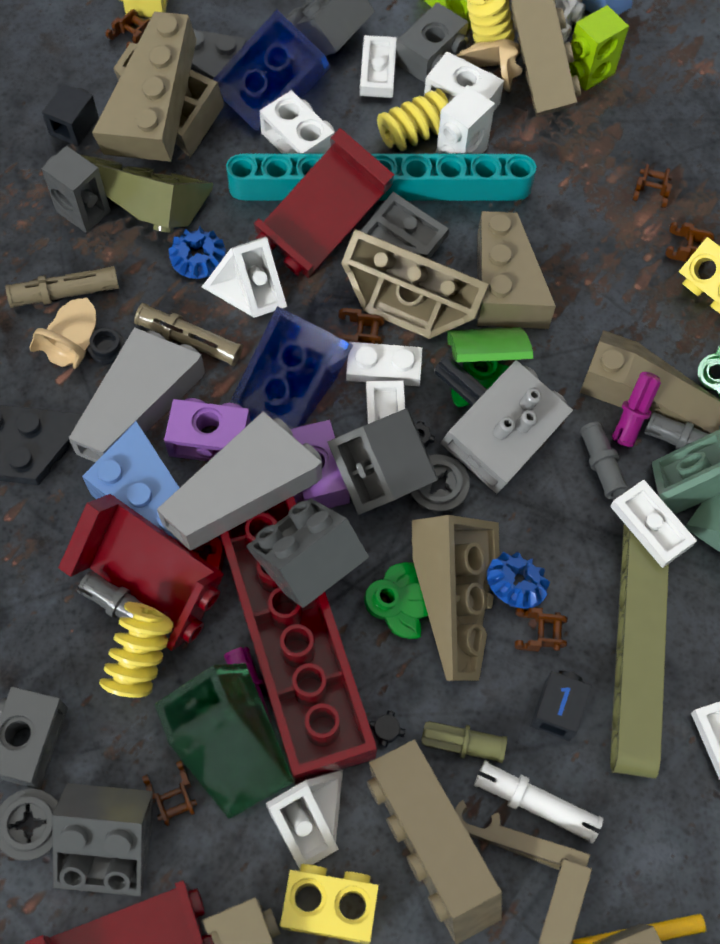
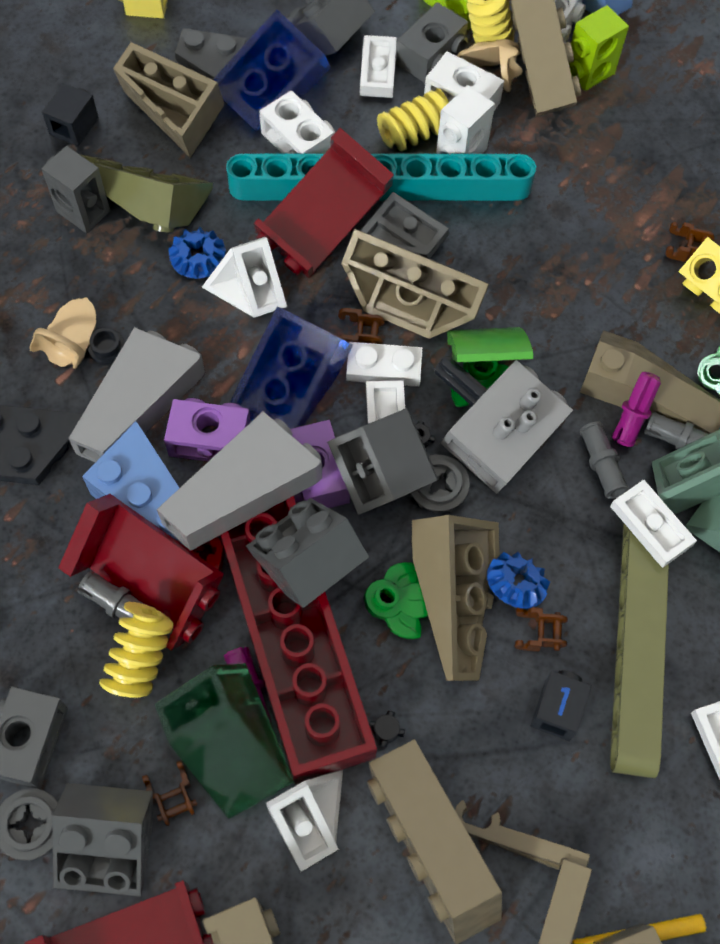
(60, 287): dark tan pin -> none
(122, 25): reddish brown piece -> none
(151, 92): dark tan wedge -> none
(151, 318): dark tan pin -> none
(327, 918): light yellow brick -> none
(464, 741): olive axle -> none
(517, 286): dark tan wedge -> none
(538, 801): white pin -> none
(665, 187): reddish brown piece -> none

